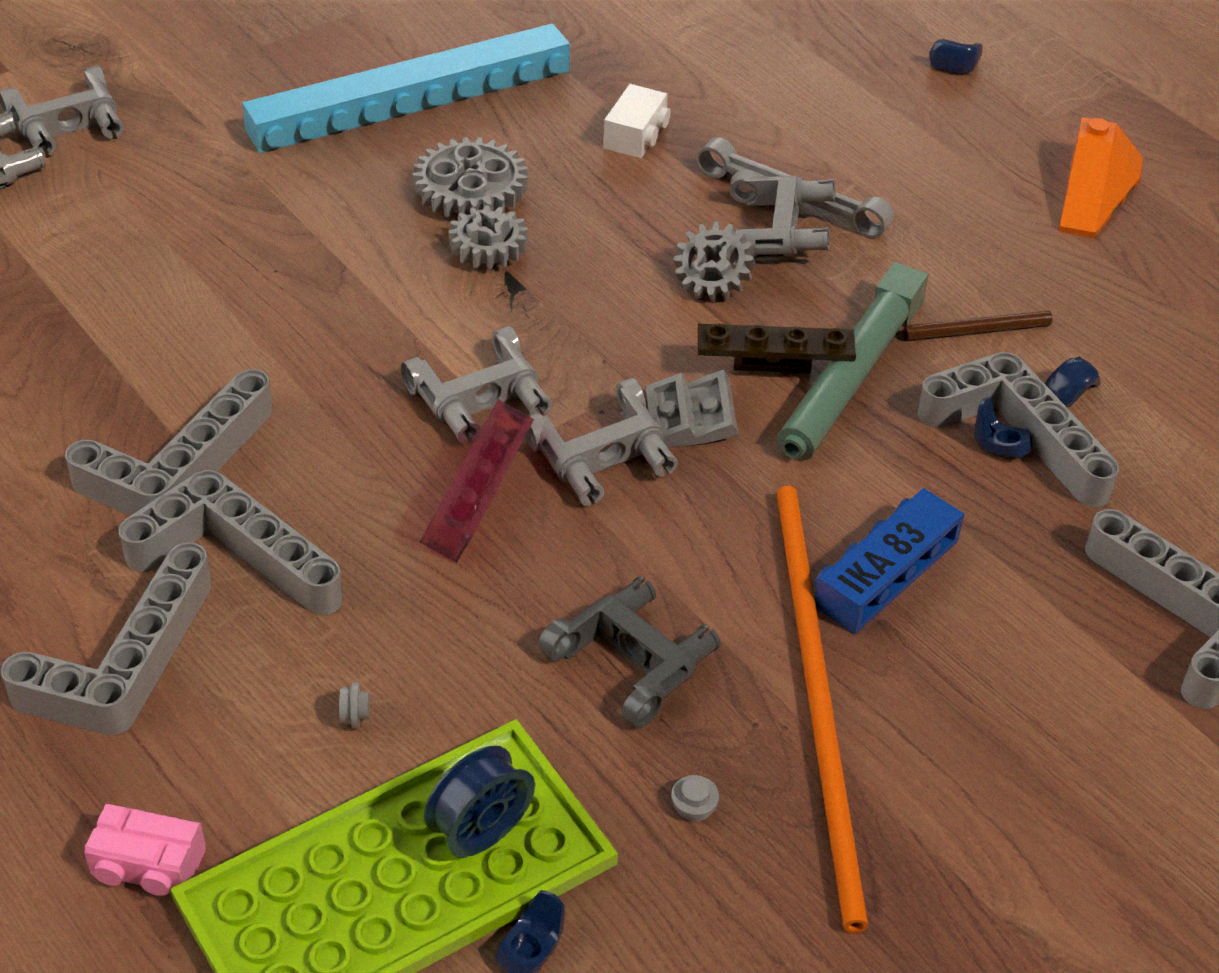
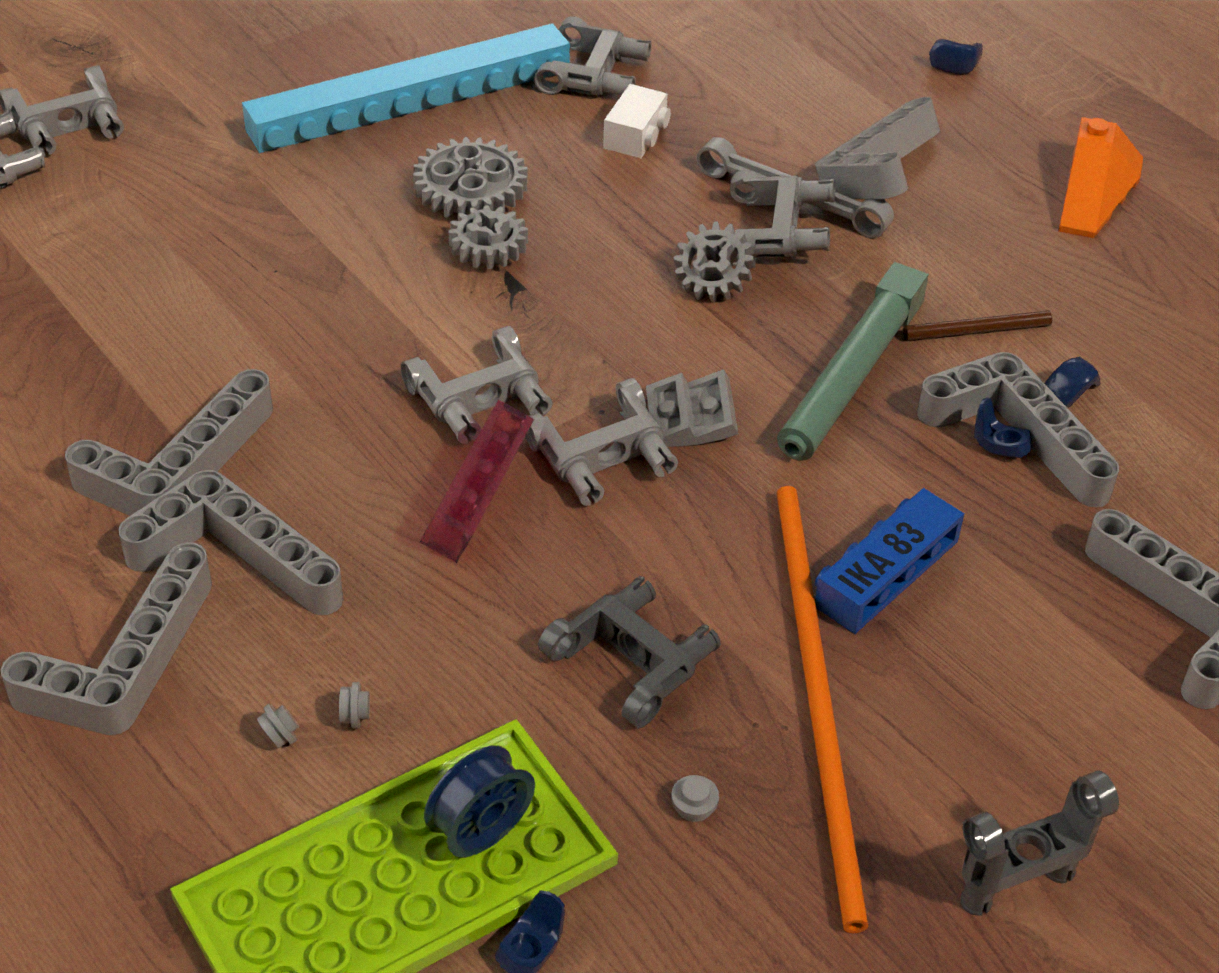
(144, 849): bright pink brick -> none
(278, 725): none -> light grey plate
(595, 76): none -> light grey connector
(775, 347): dark brown bracket -> none
(871, 161): none -> light grey beam
(1062, 838): none -> dark grey connector

